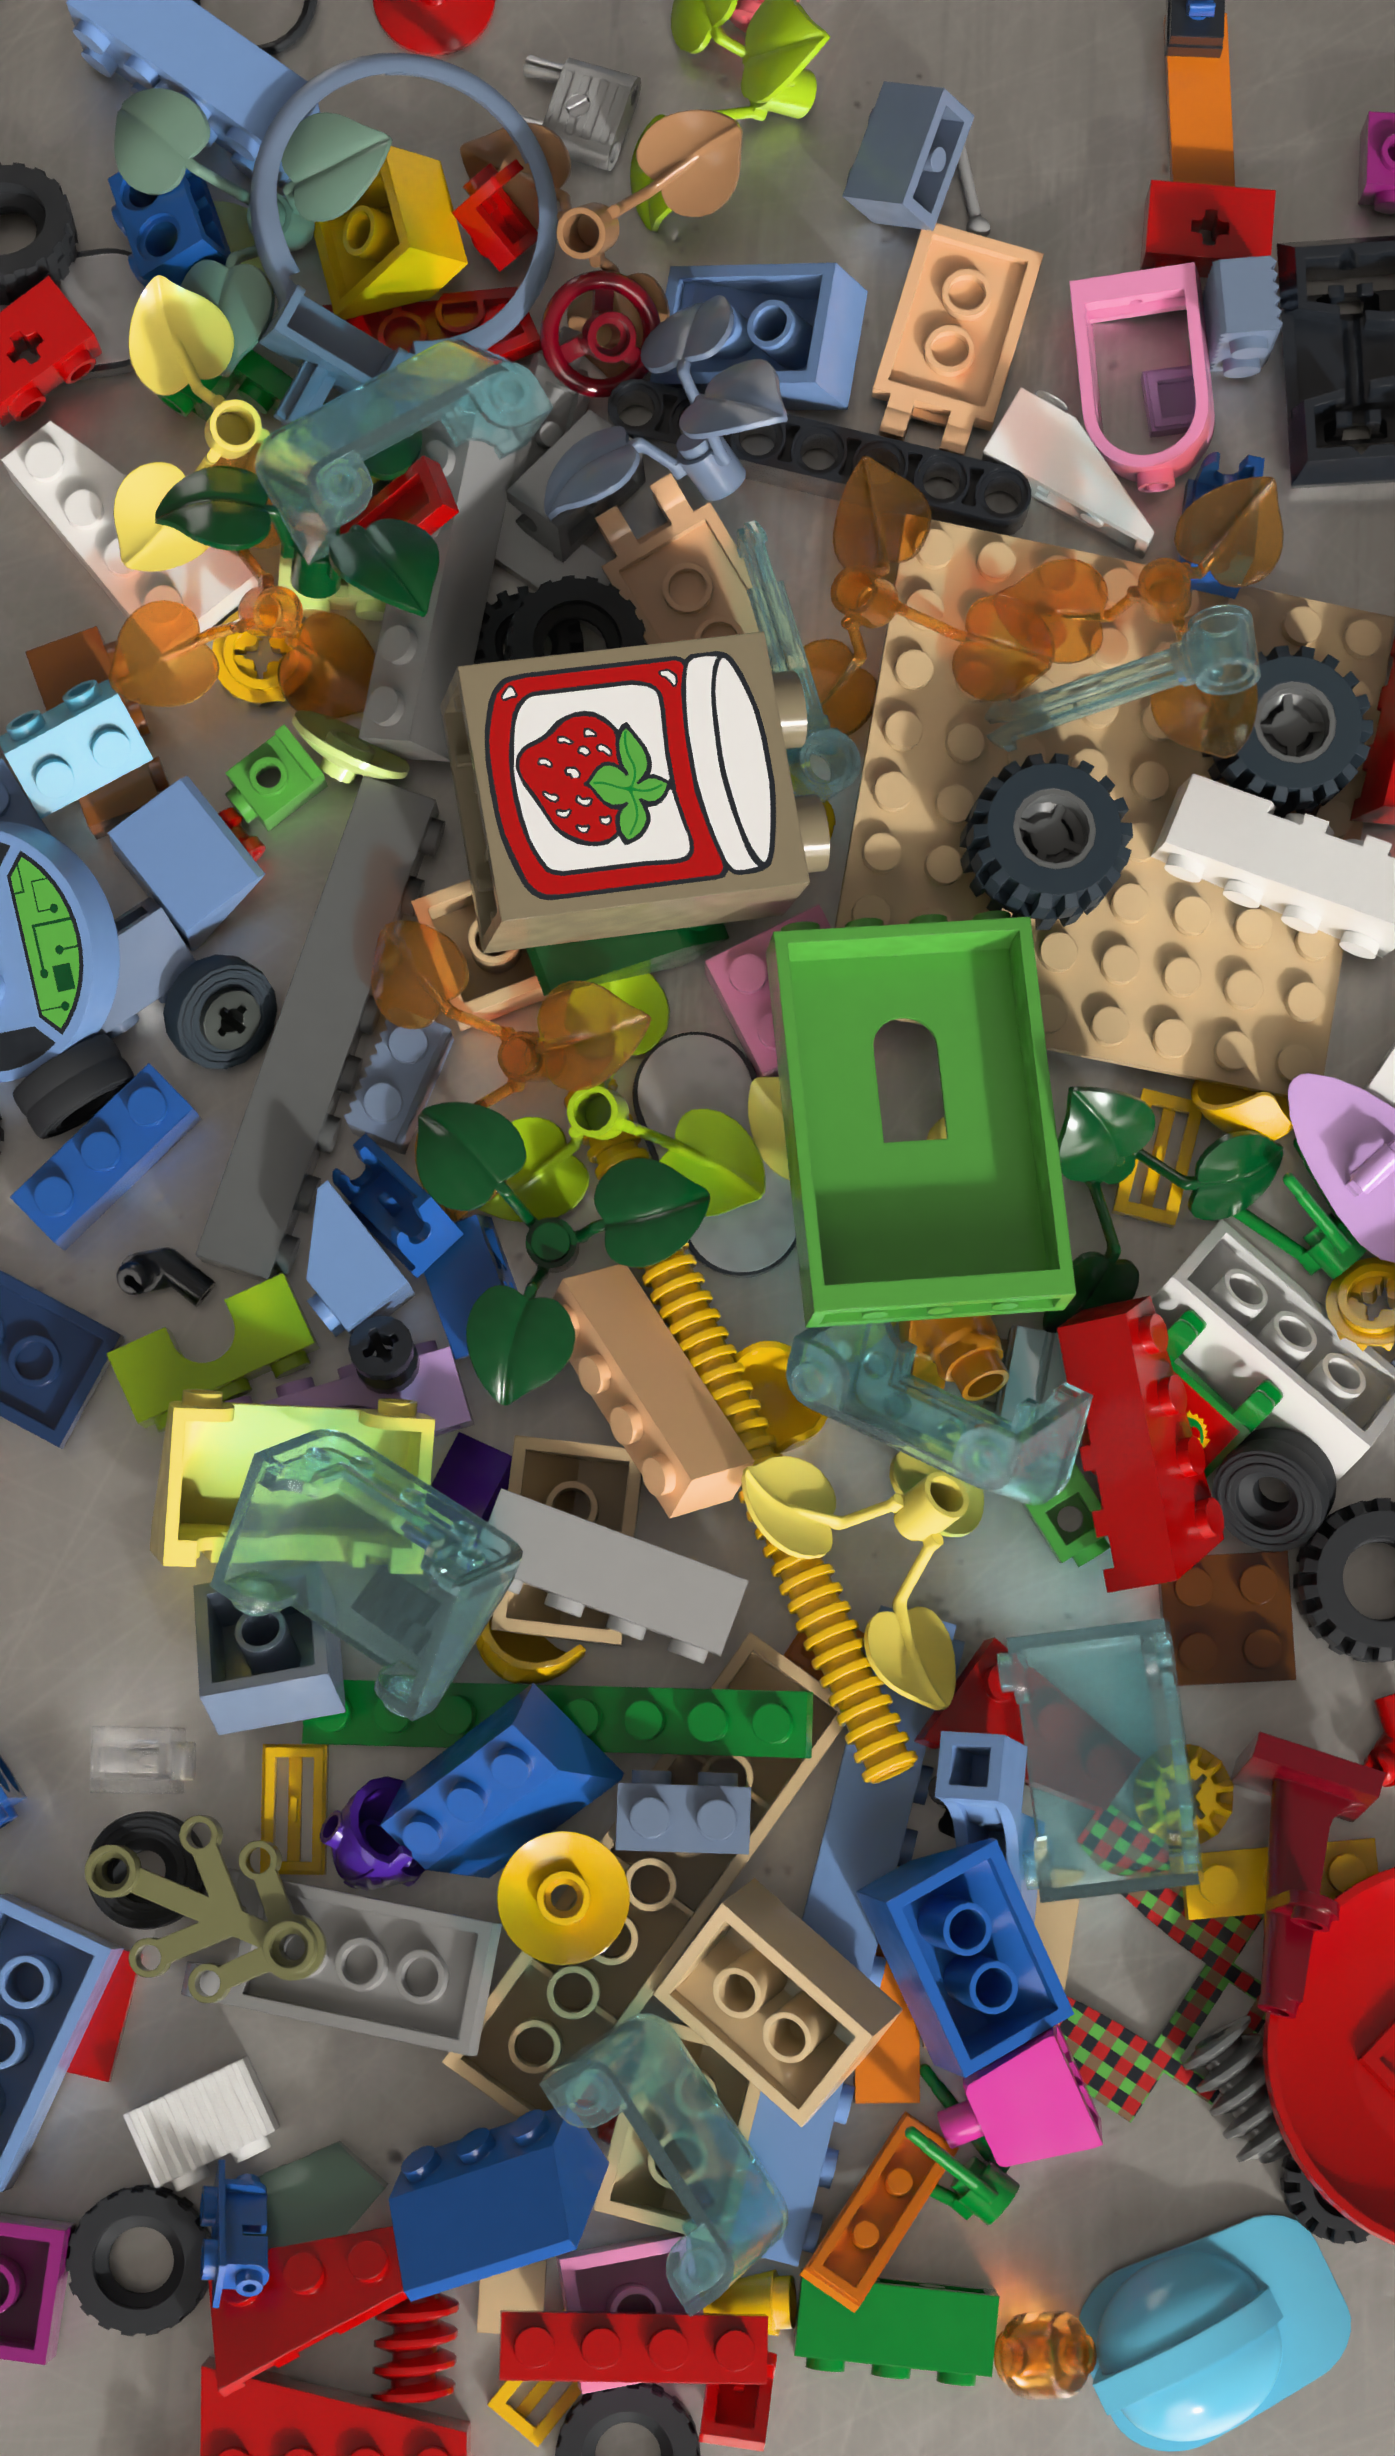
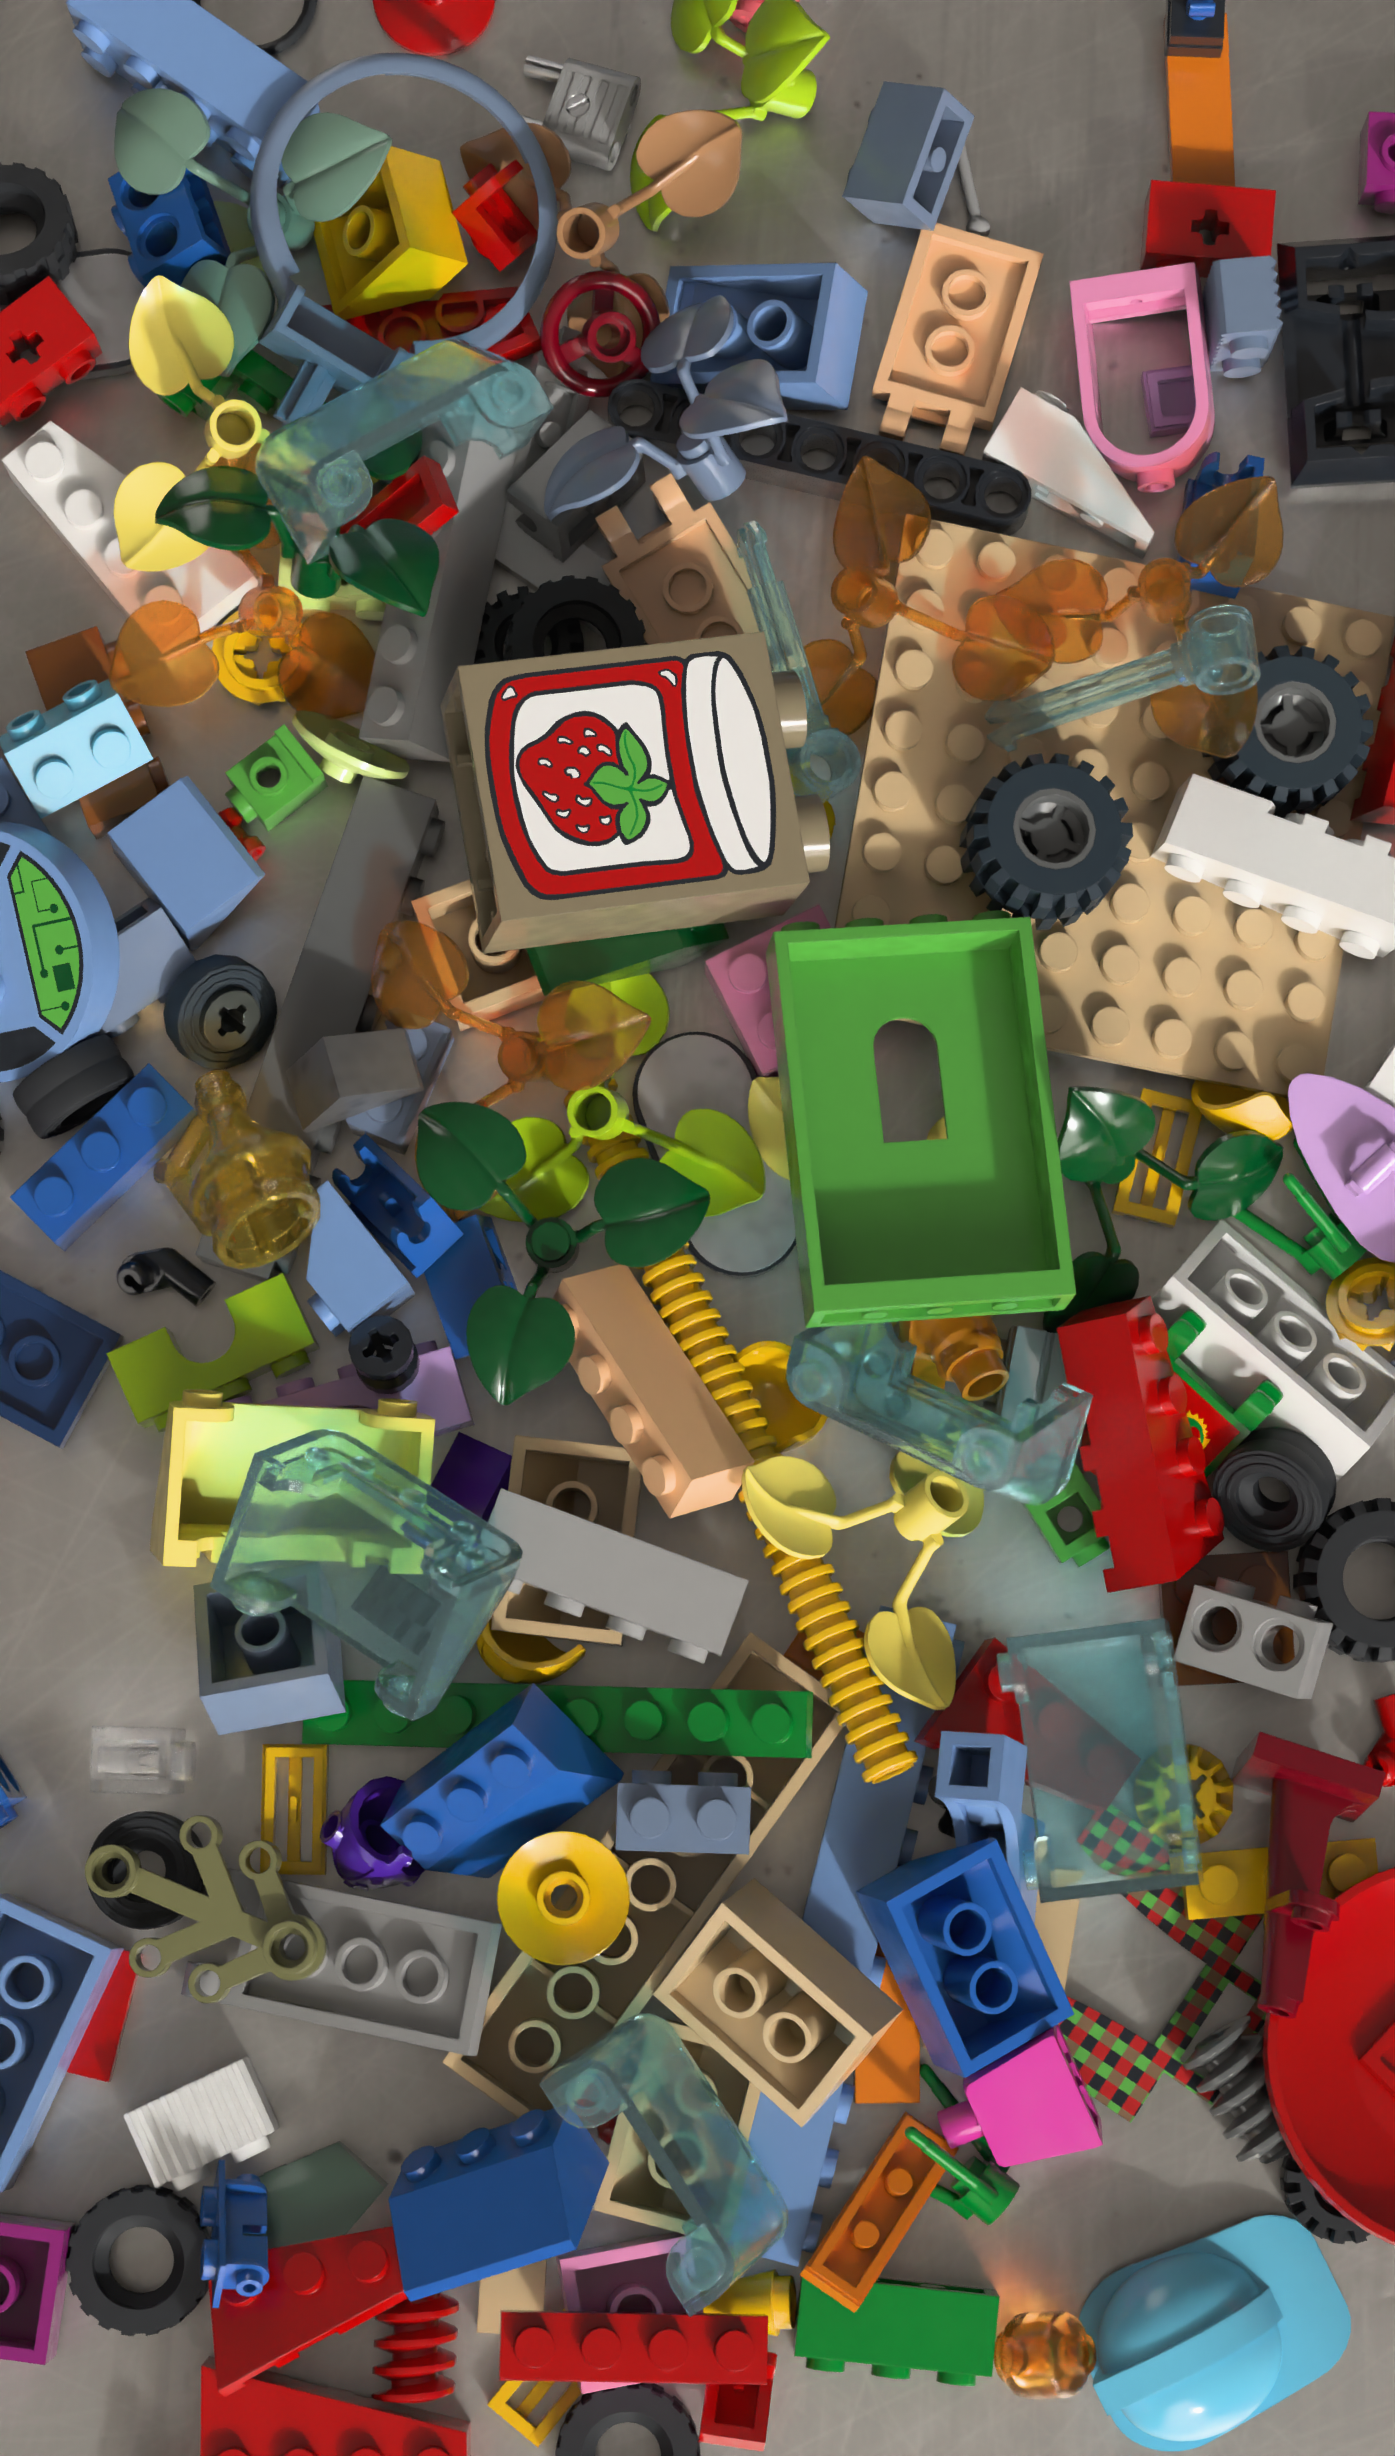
(250, 1186): none -> clear yellow piece
(352, 1075): none -> flat silver slope
(1250, 1652): none -> light grey brick

